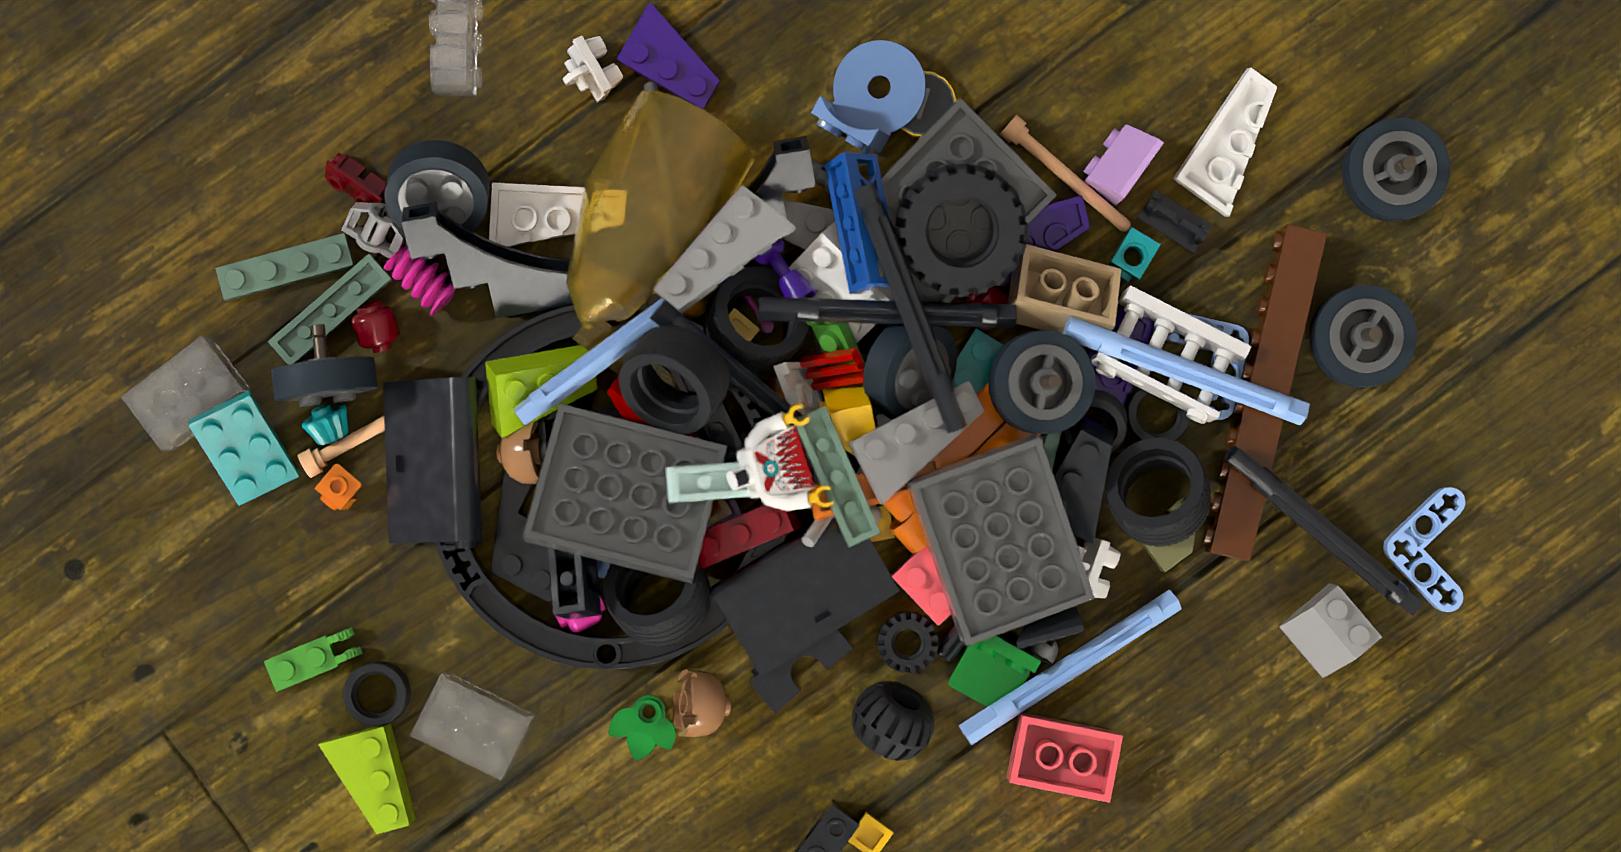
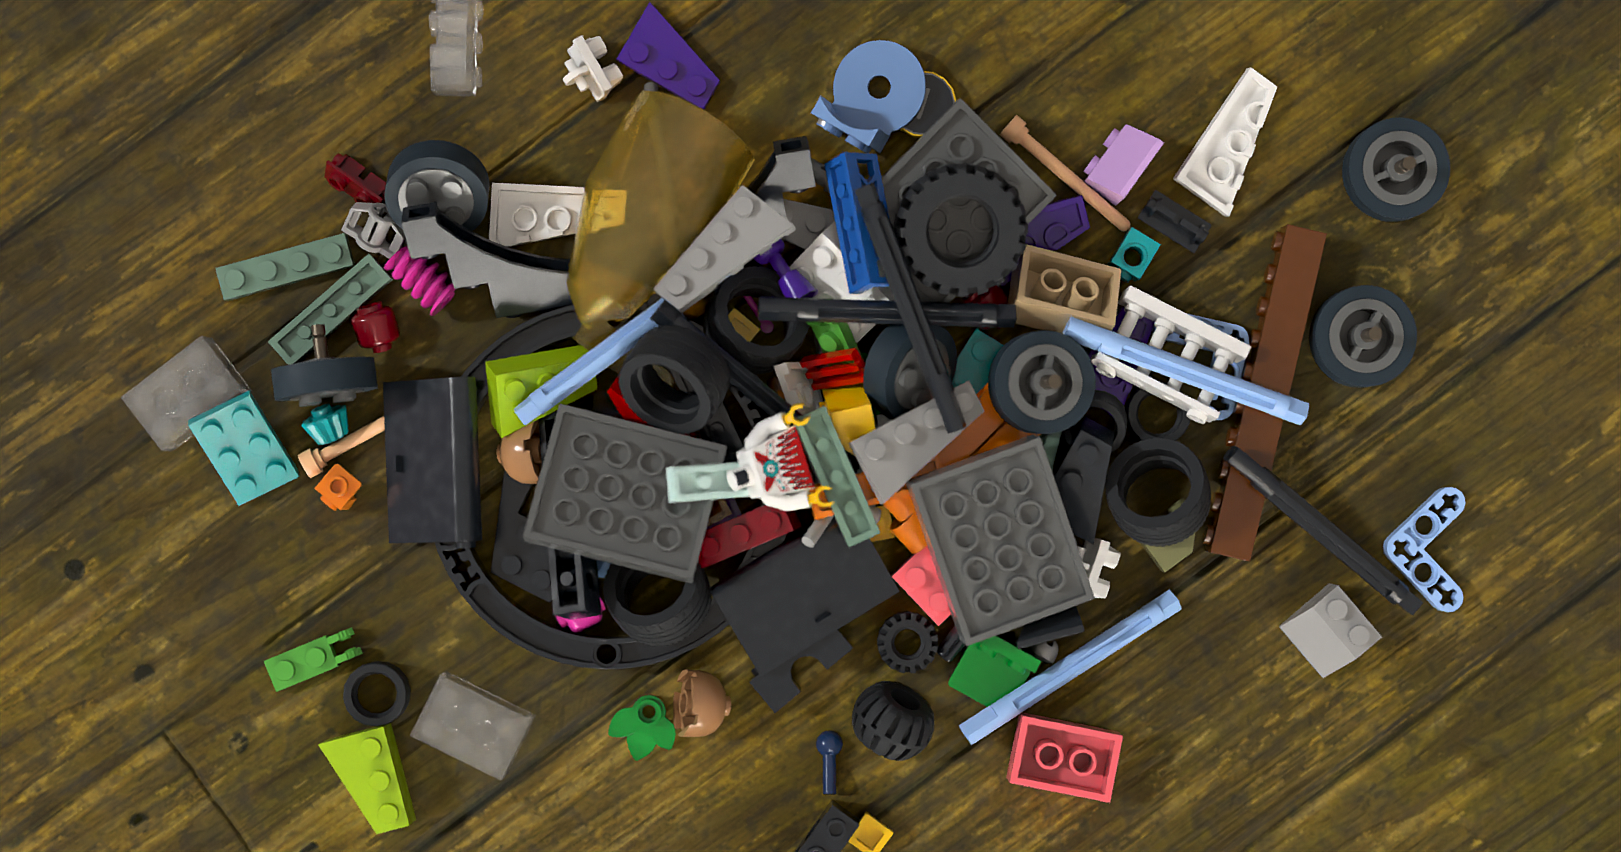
(829, 745): none -> dark blue bar

